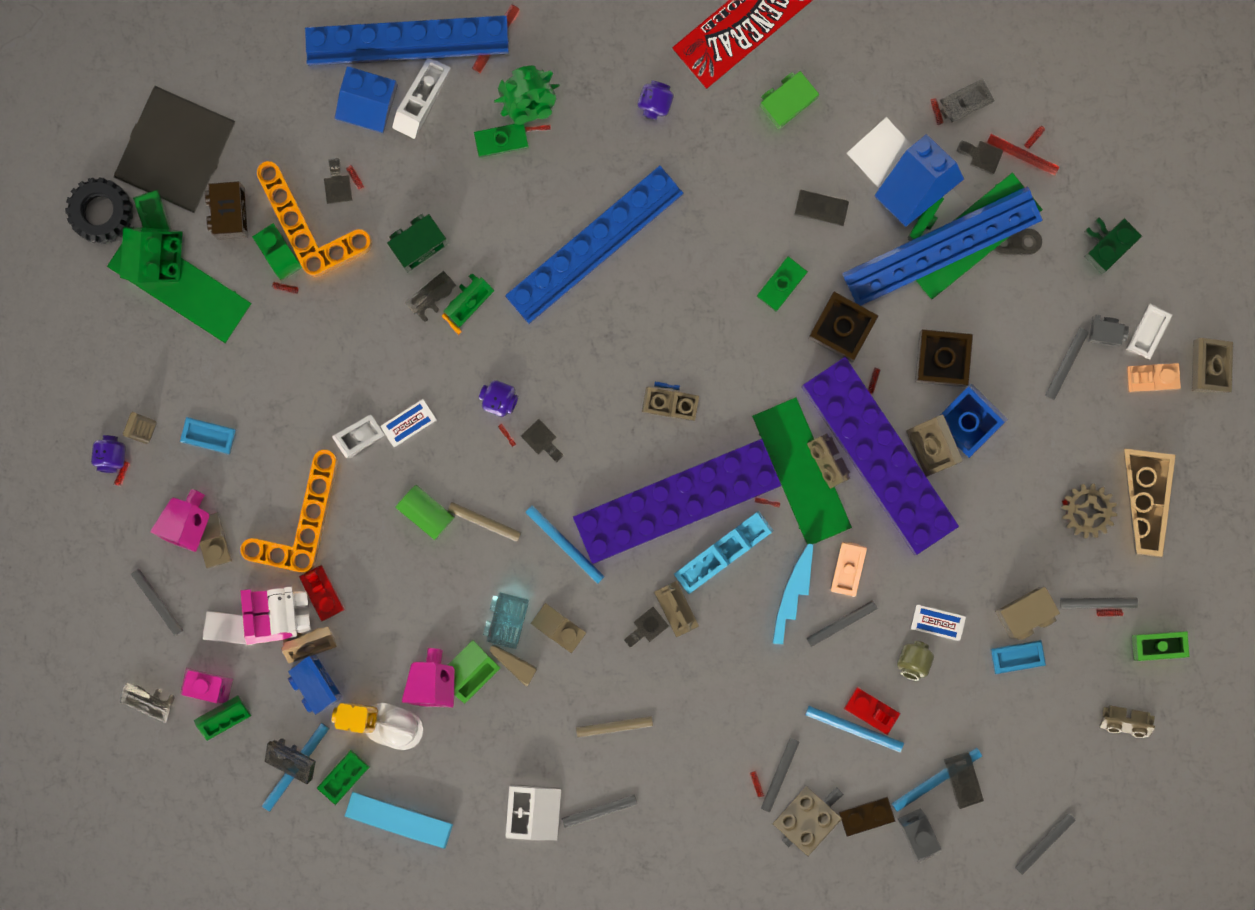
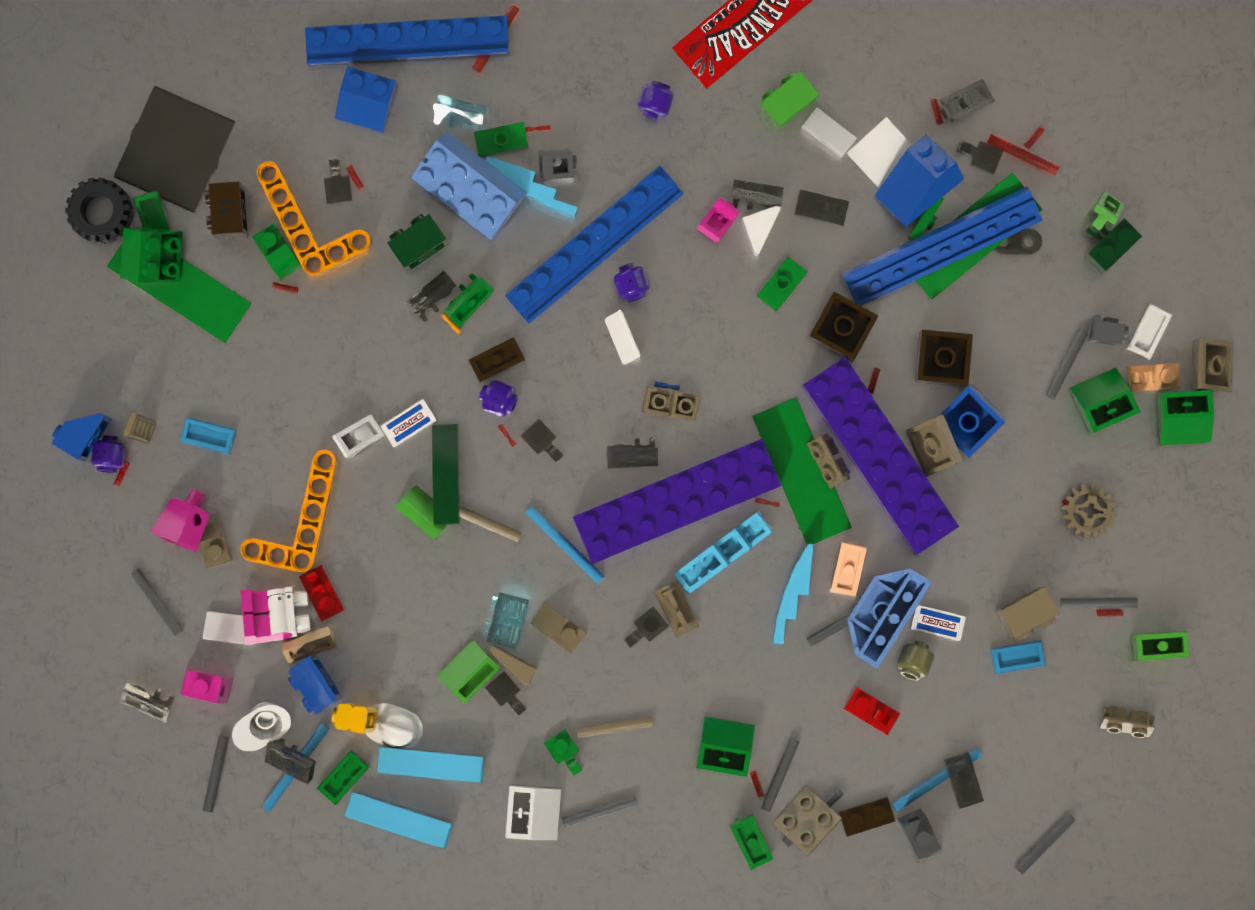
(78, 435): none -> blue slope
(215, 773): none -> dark grey bar
(222, 718): green plate -> none
(263, 724): none -> white piece
(420, 98): white slope -> none
(430, 682): dark pink torso -> none
(430, 764): none -> medium azure slope
(445, 474): none -> dark green slope
(453, 108): none -> clear light blue plate
(468, 185): none -> medium blue piece
(496, 359): none -> dark brown plate
(505, 690): none -> clear smoke plate
(527, 95): green brick -> none
(537, 192): none -> medium azure slope
(562, 749): none -> green plate
(565, 170): none -> dark grey brick
(622, 337): none -> white slope
(631, 282): none -> dark purple head
(632, 456): none -> clear smoke plate
(718, 219): none -> dark pink bracket
(725, 746): none -> green slope
(751, 841): none -> green plate
(758, 227): none -> white slope
(761, 193): none -> clear smoke plate
(829, 132): none -> white slope
(854, 729): dark azure bar -> none
(884, 613): none -> medium blue wedge
(1104, 400): none -> green slope
(1108, 210): none -> bright green plate
(1149, 494): tan wedge -> none
(1185, 417): none -> green slope

